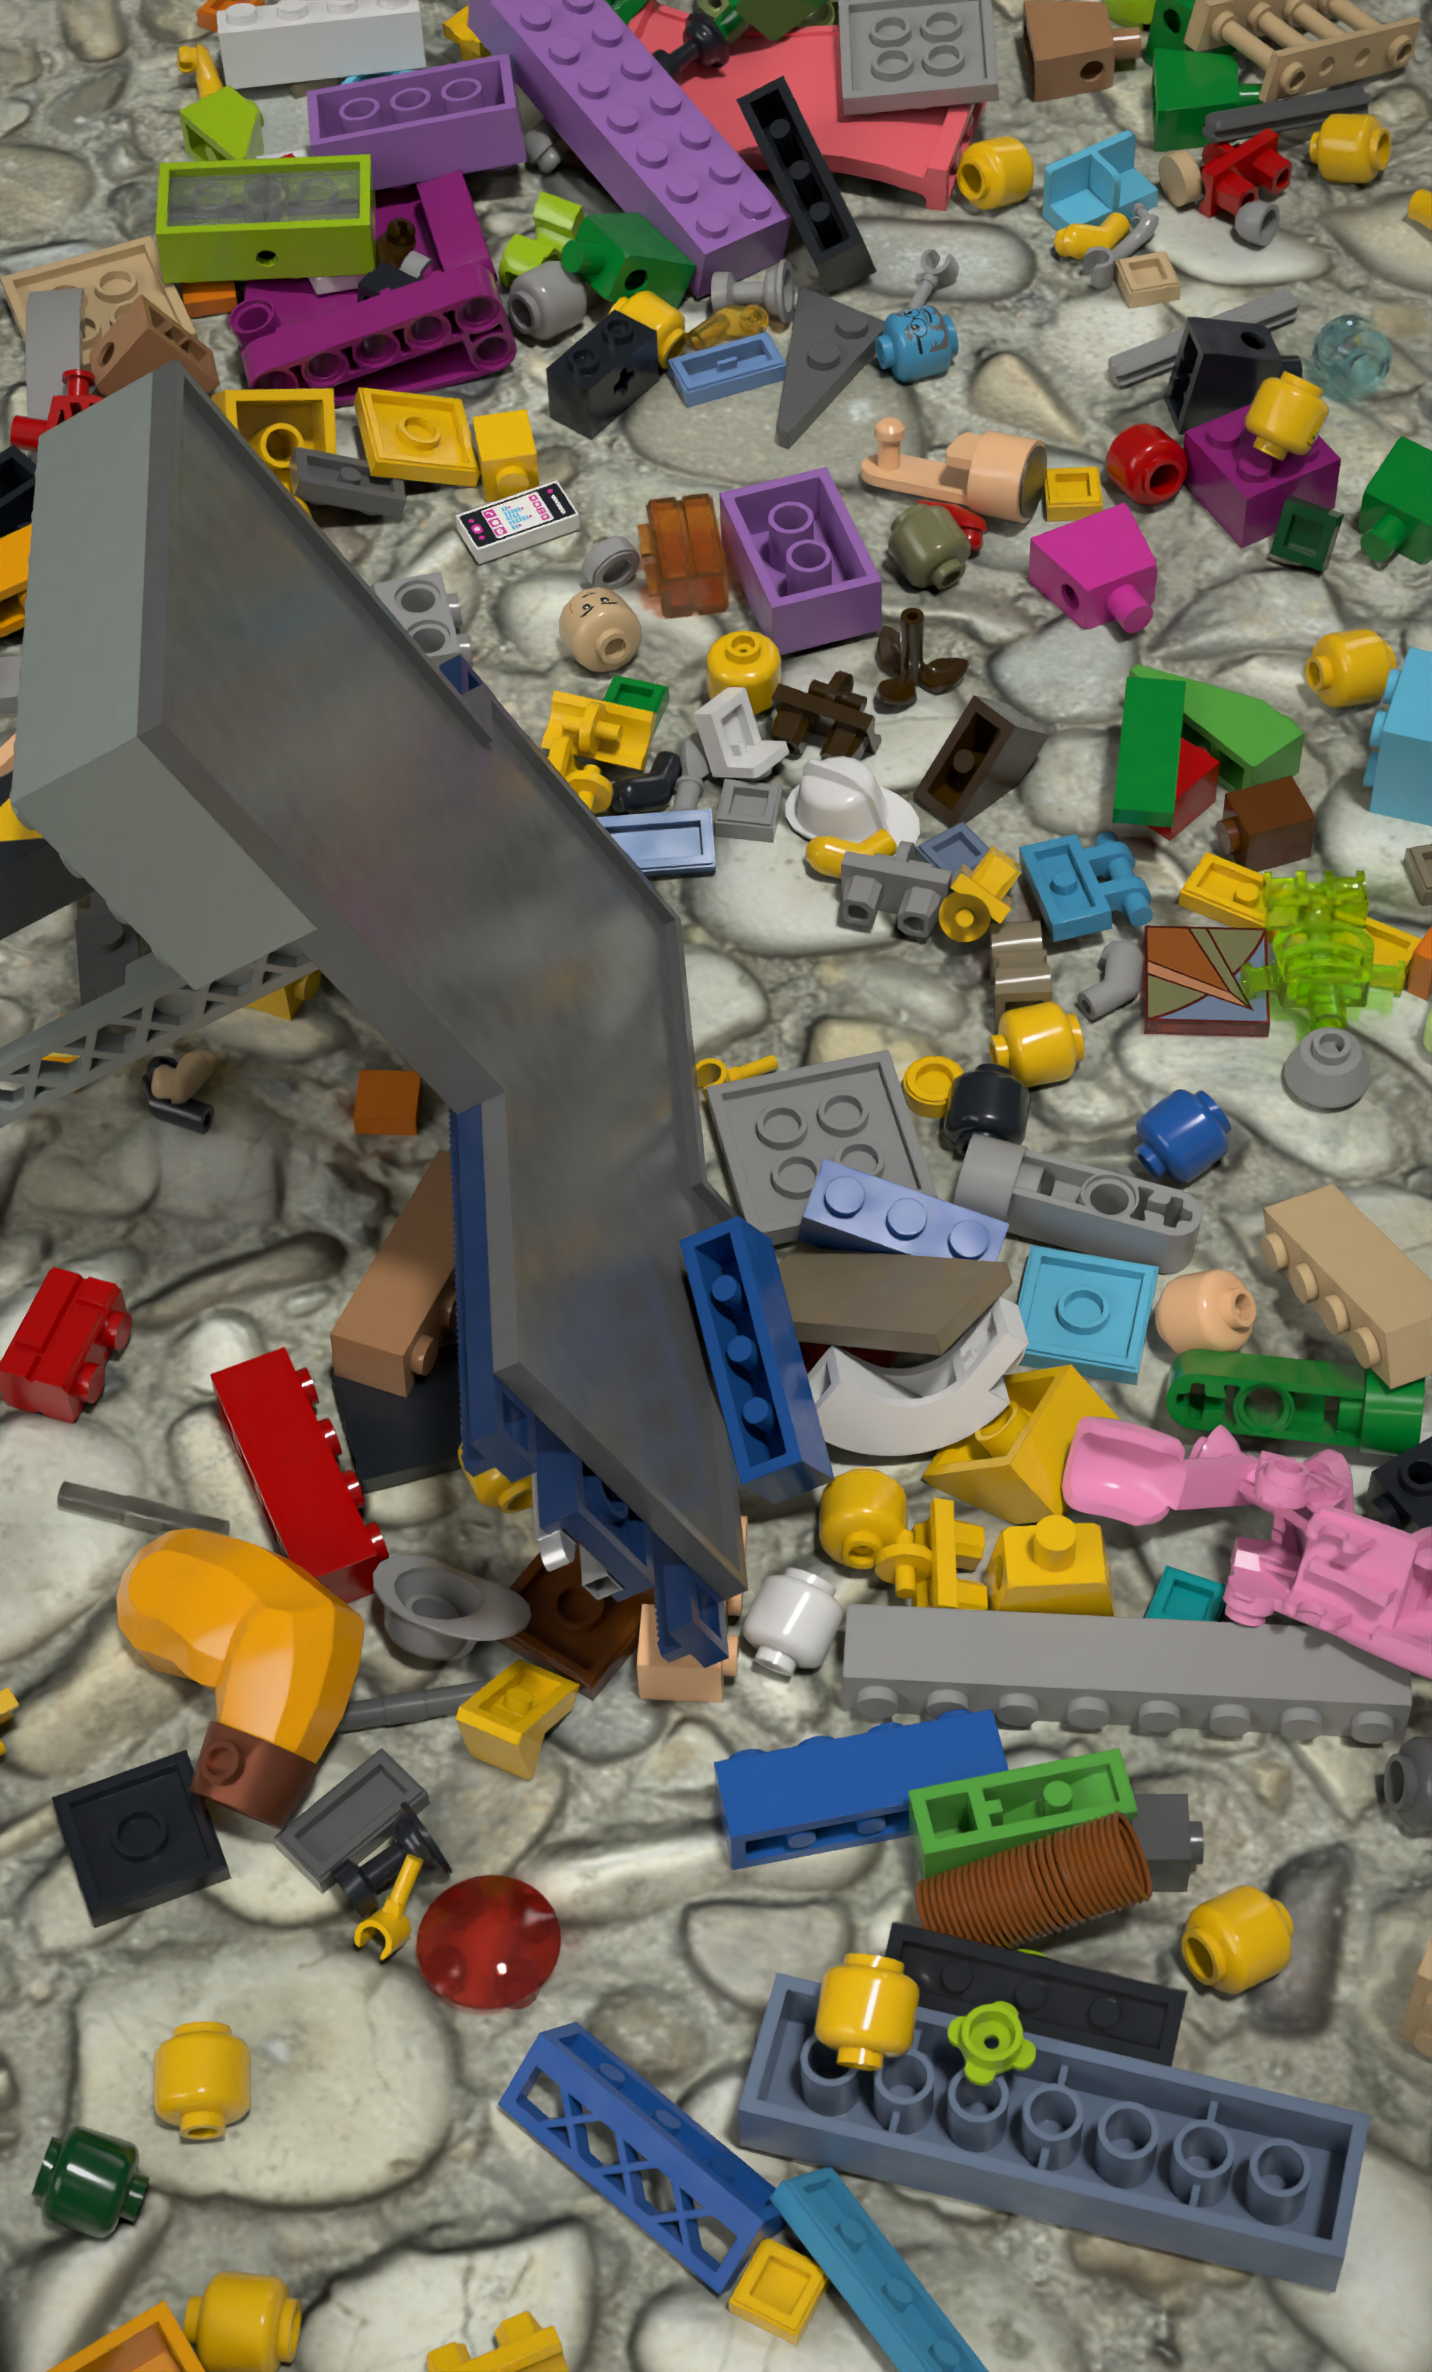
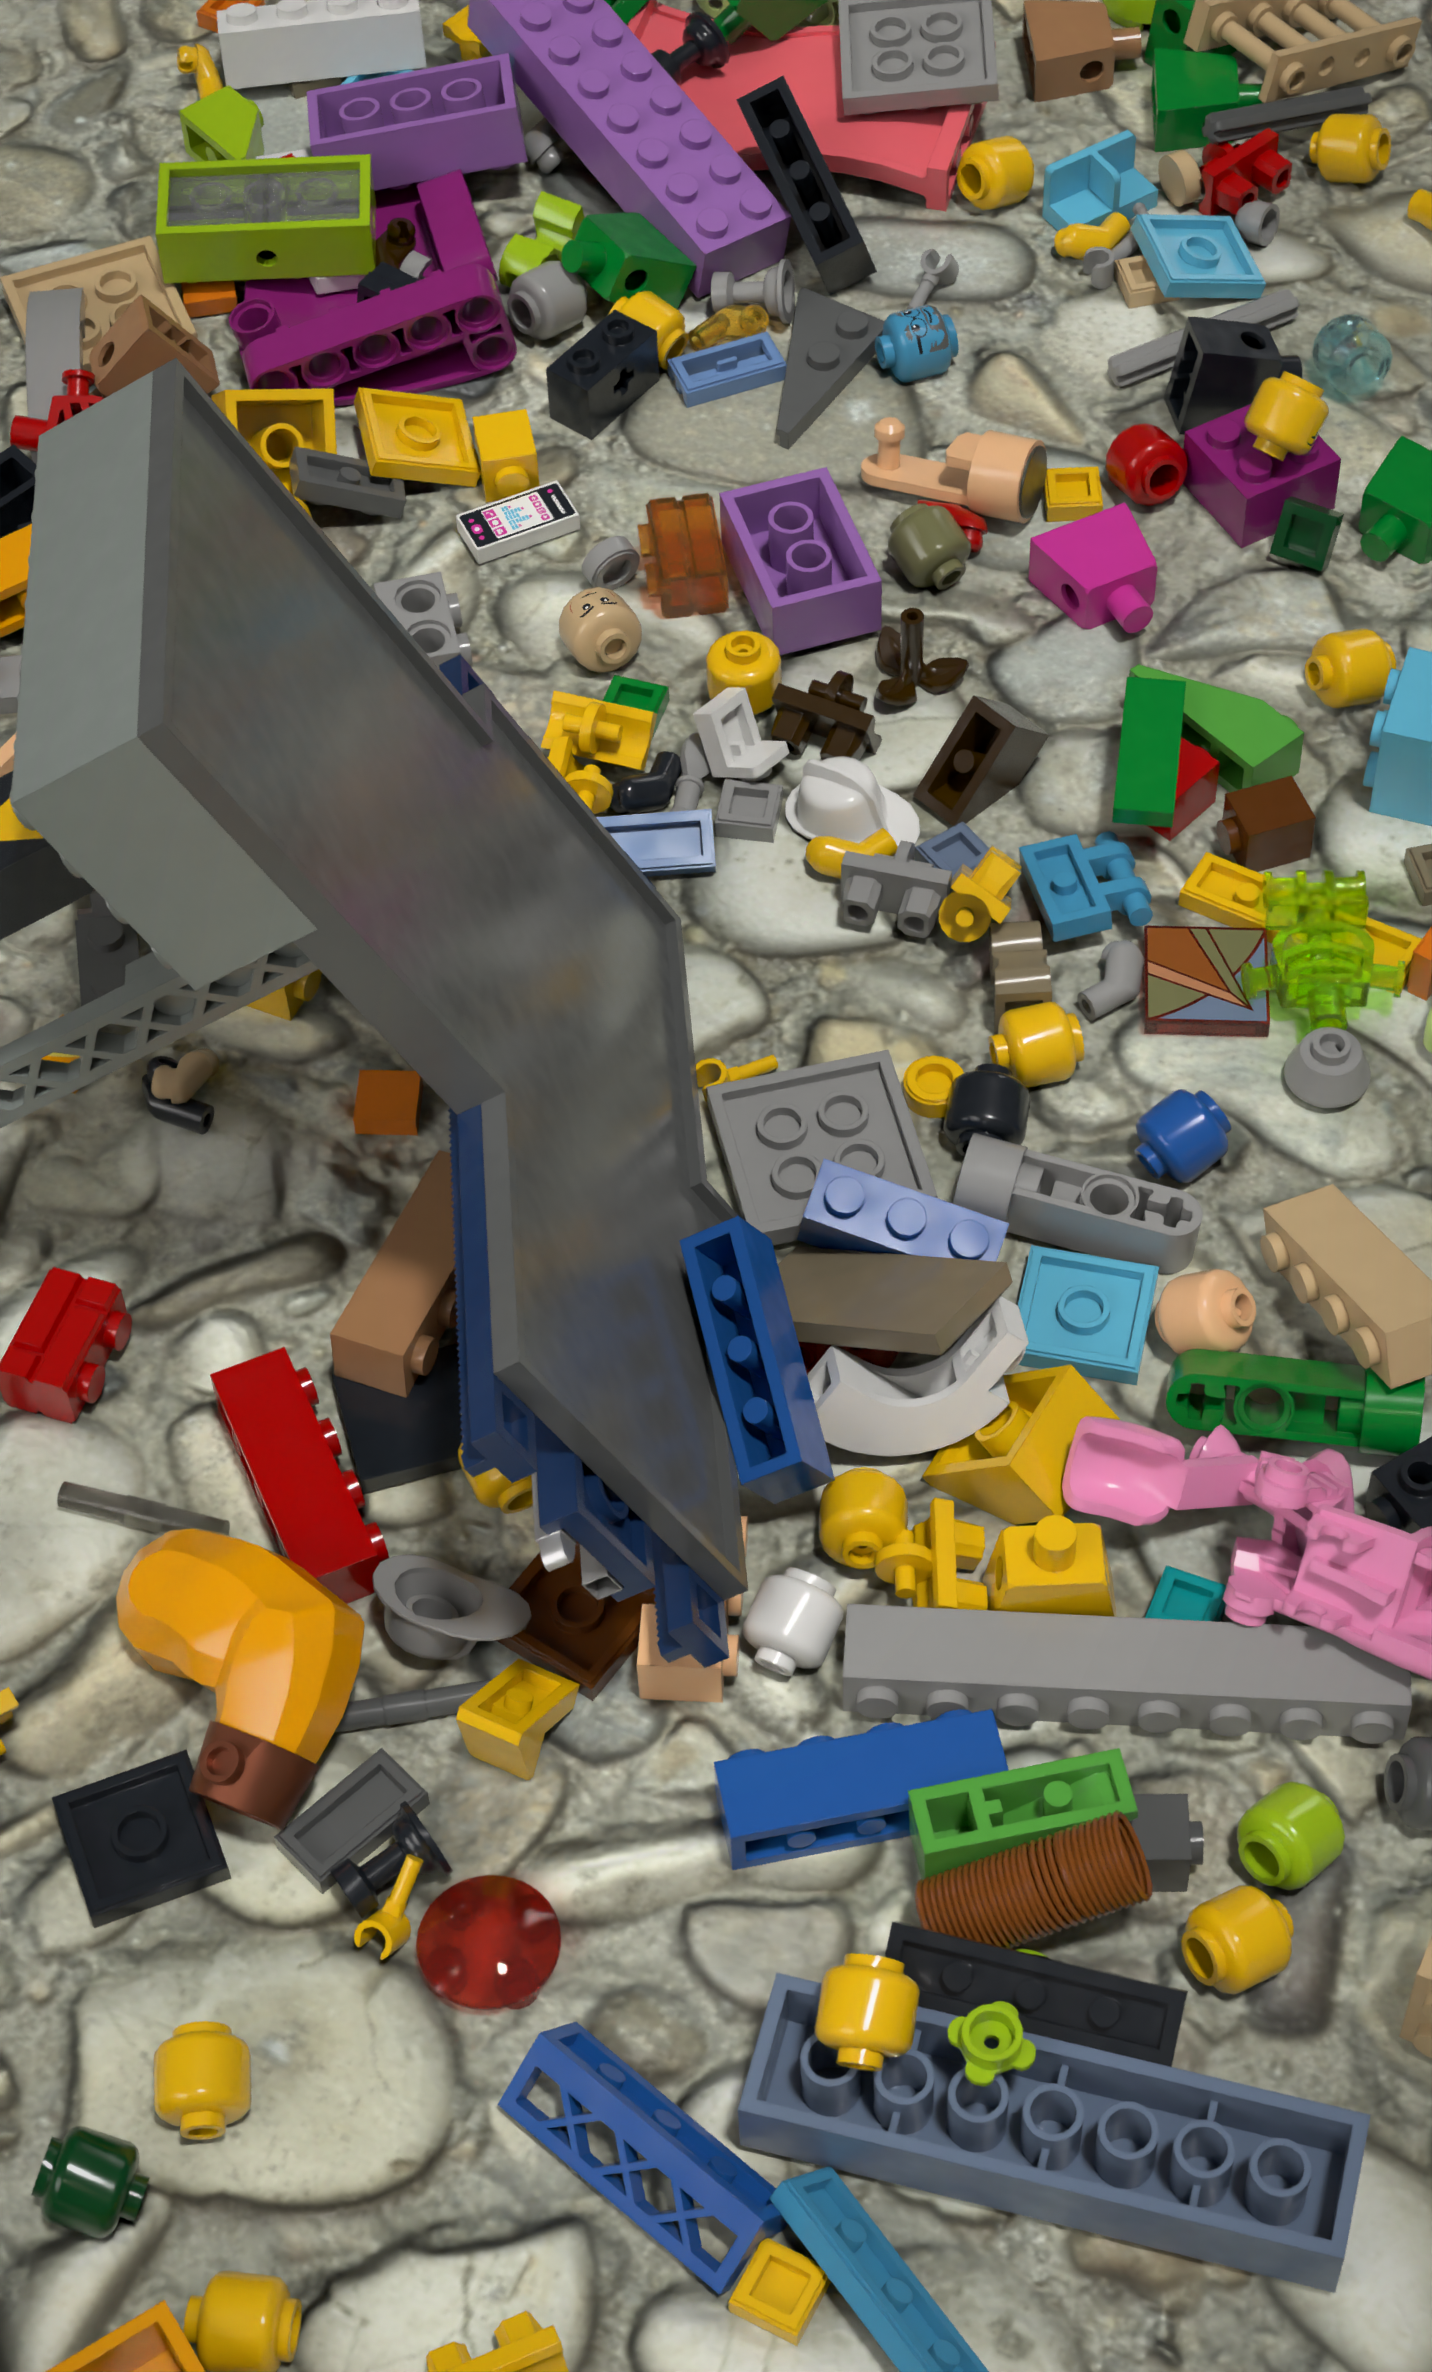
(1198, 256): none -> medium azure tile
(1290, 1836): none -> lime head

